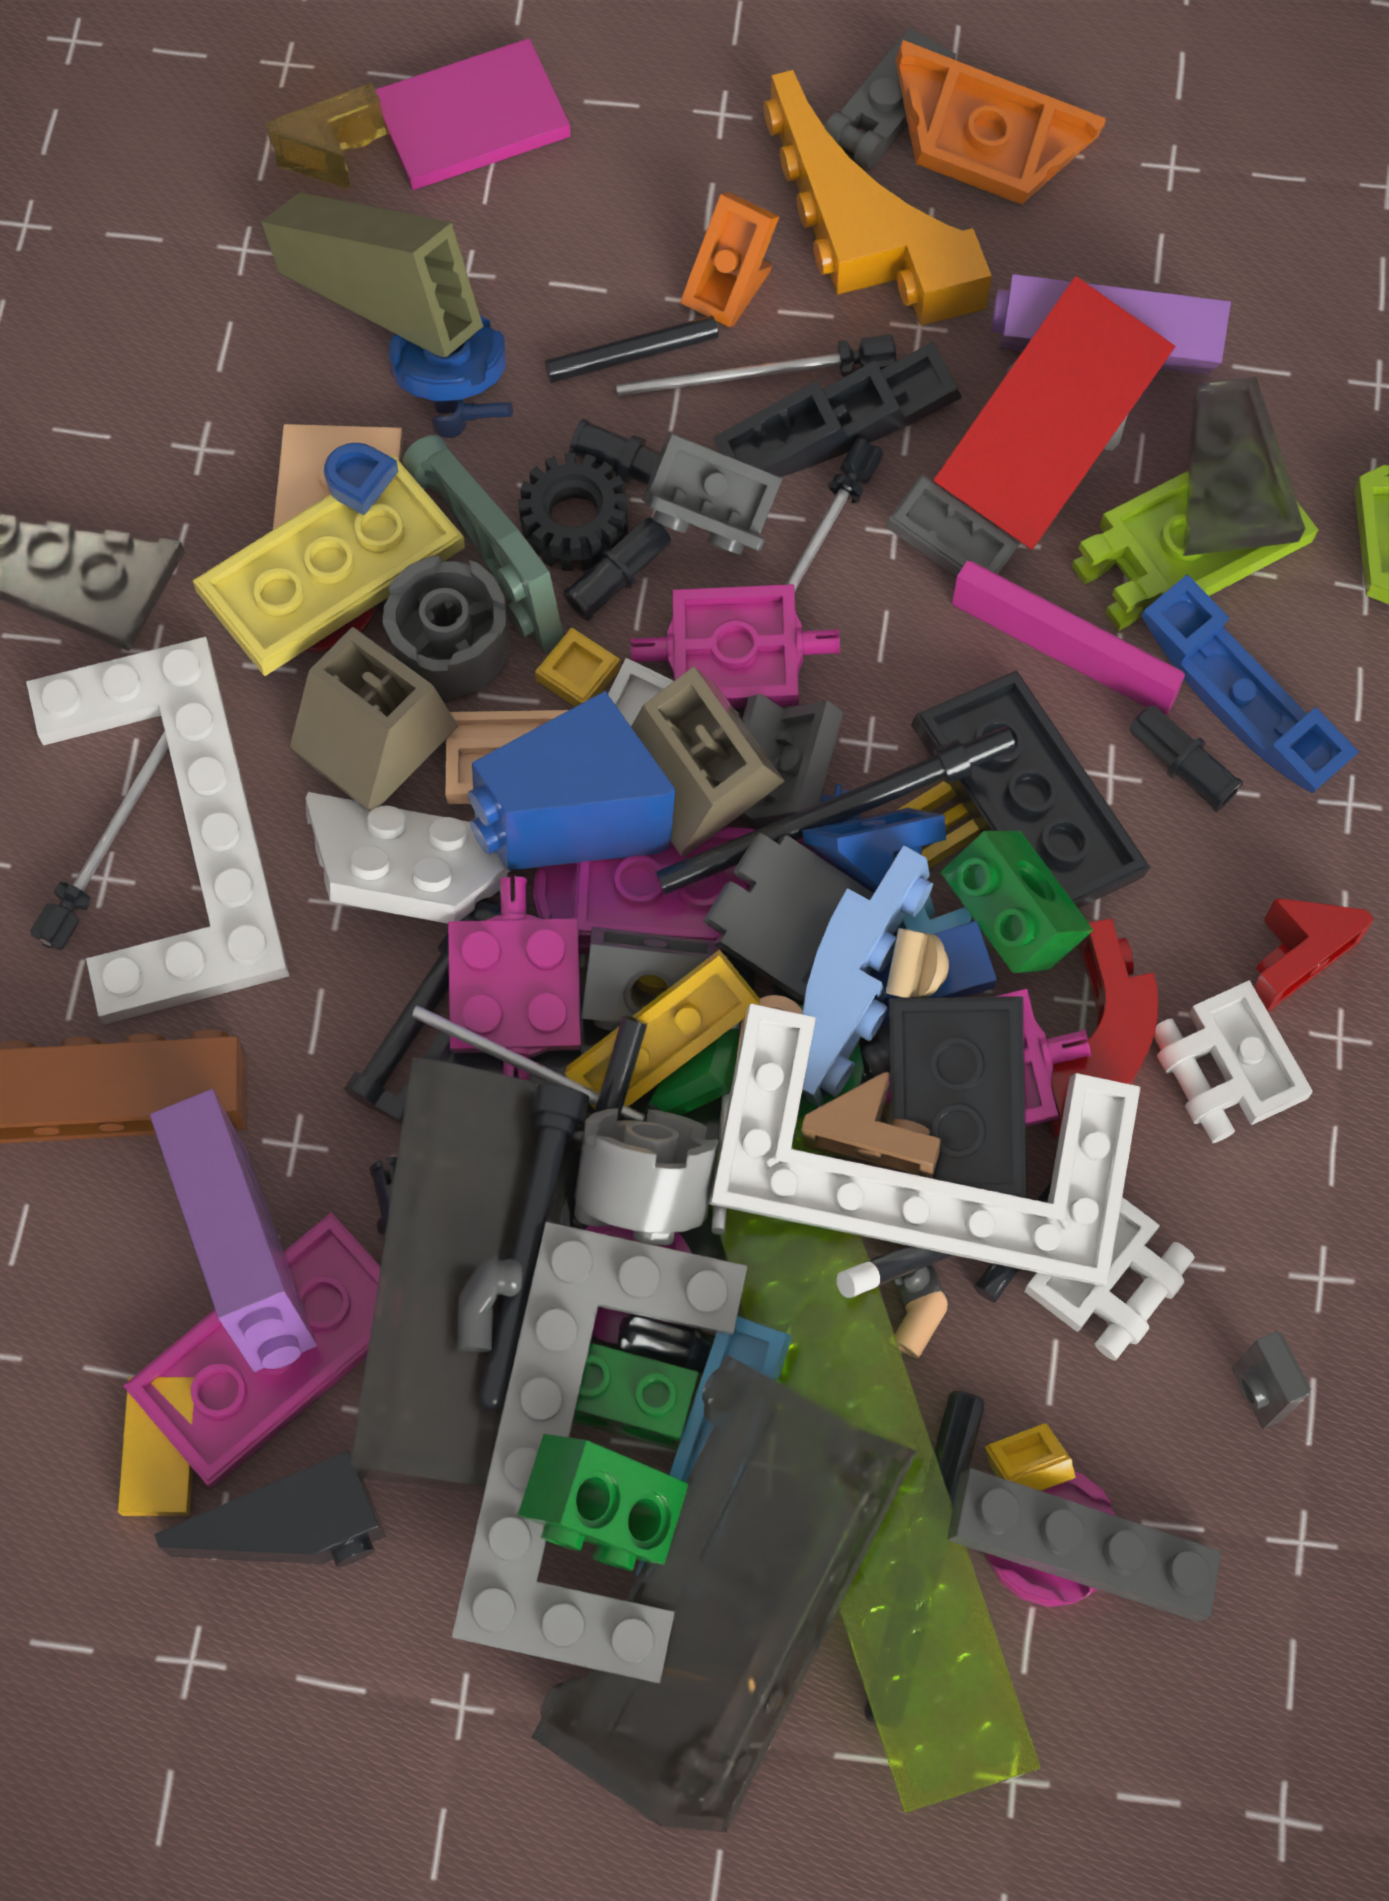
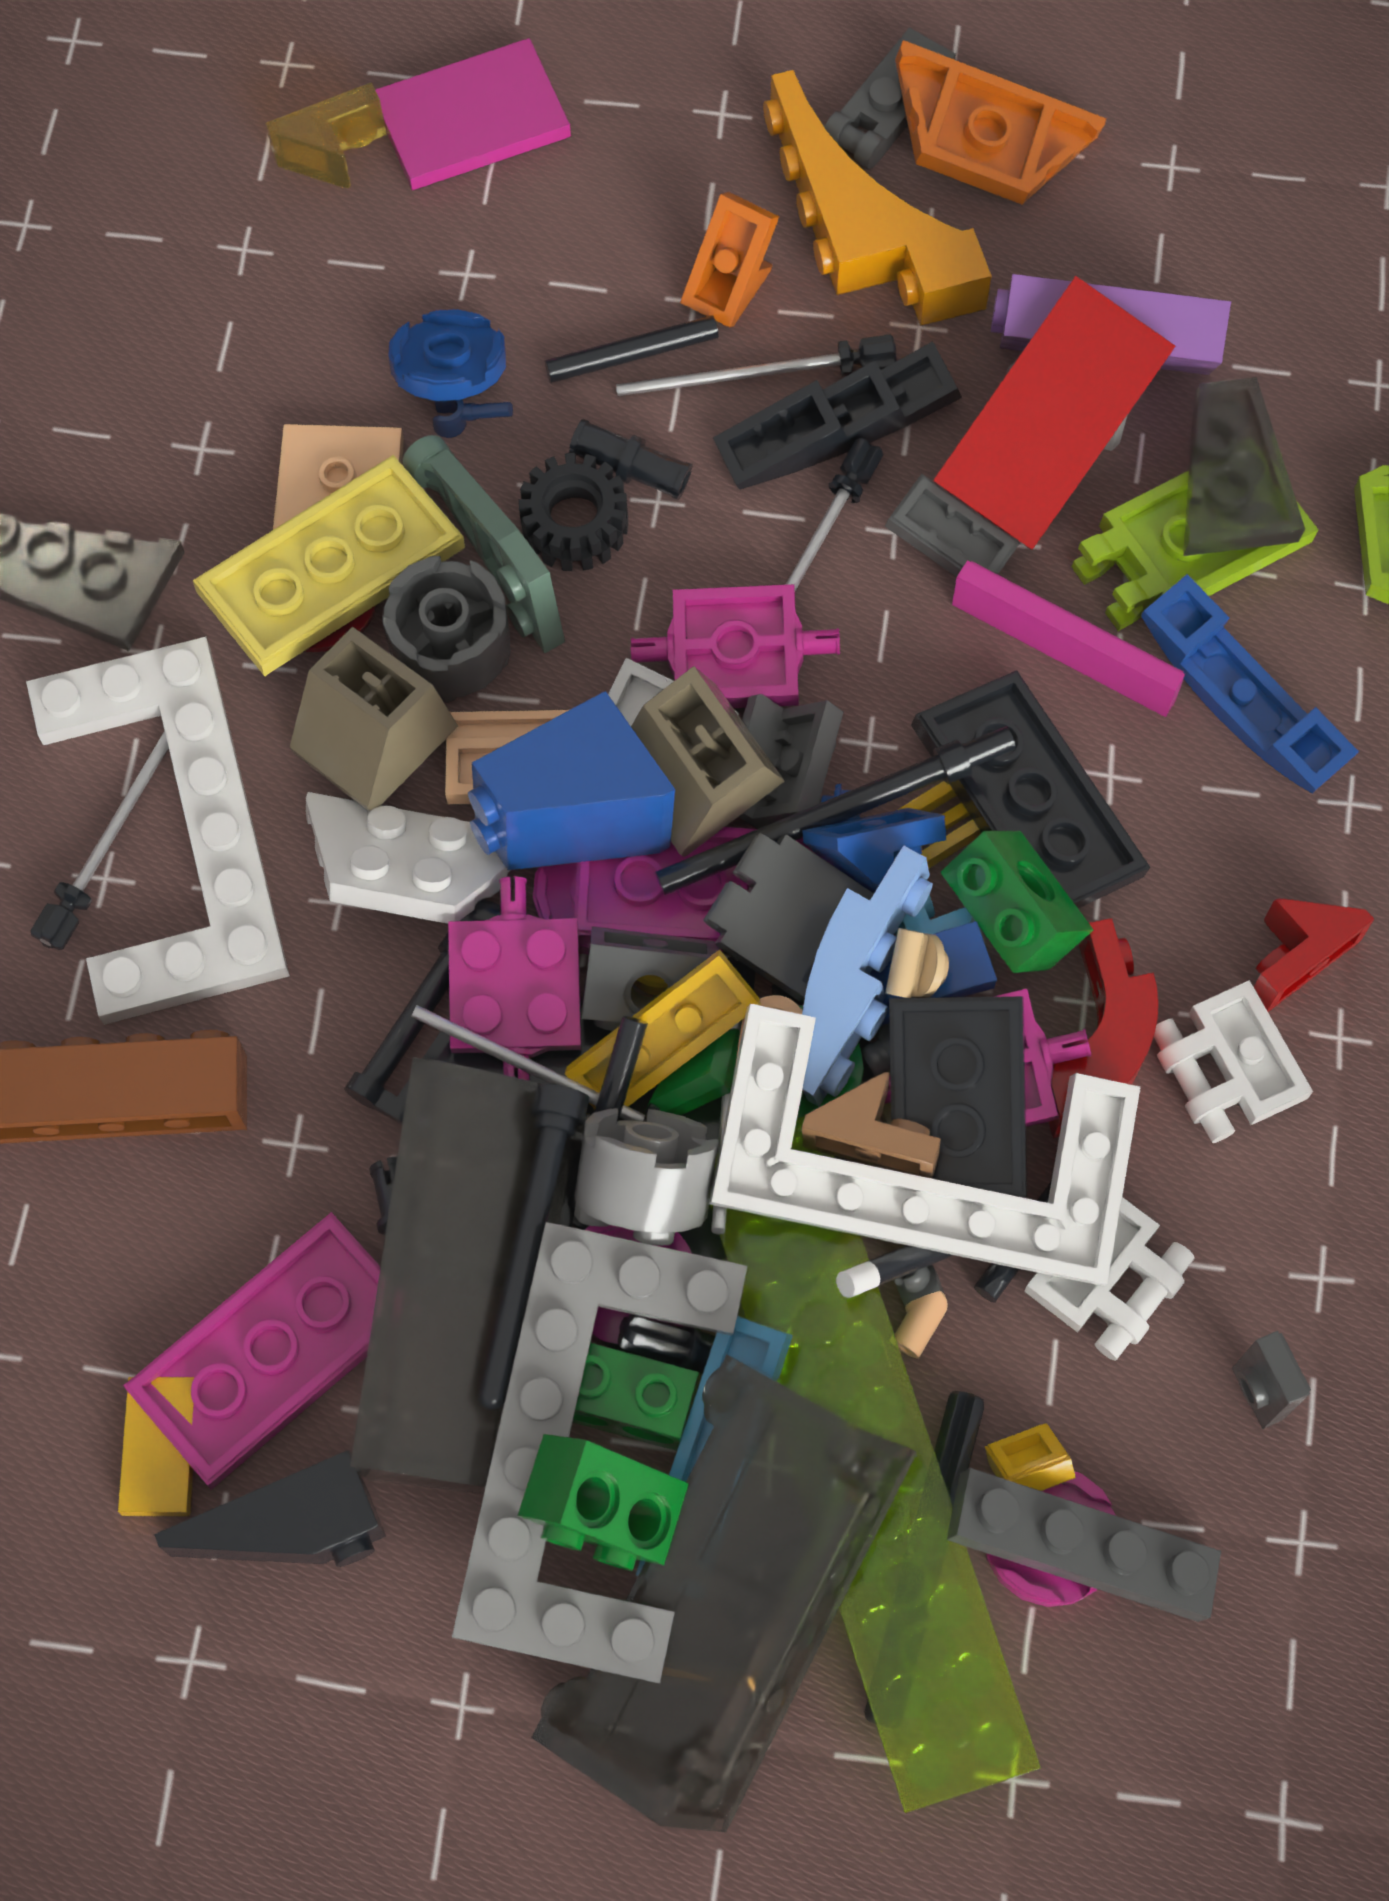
(233, 1232): medium lavender brick -> none
(358, 475): blue tile -> none
(380, 265): olive slope -> none
(477, 1301): dark grey arm -> none
(577, 668): yellow tile -> none
(617, 568): black axle -> none
(710, 492): dark grey bracket -> none
(1185, 757): black axle -> none

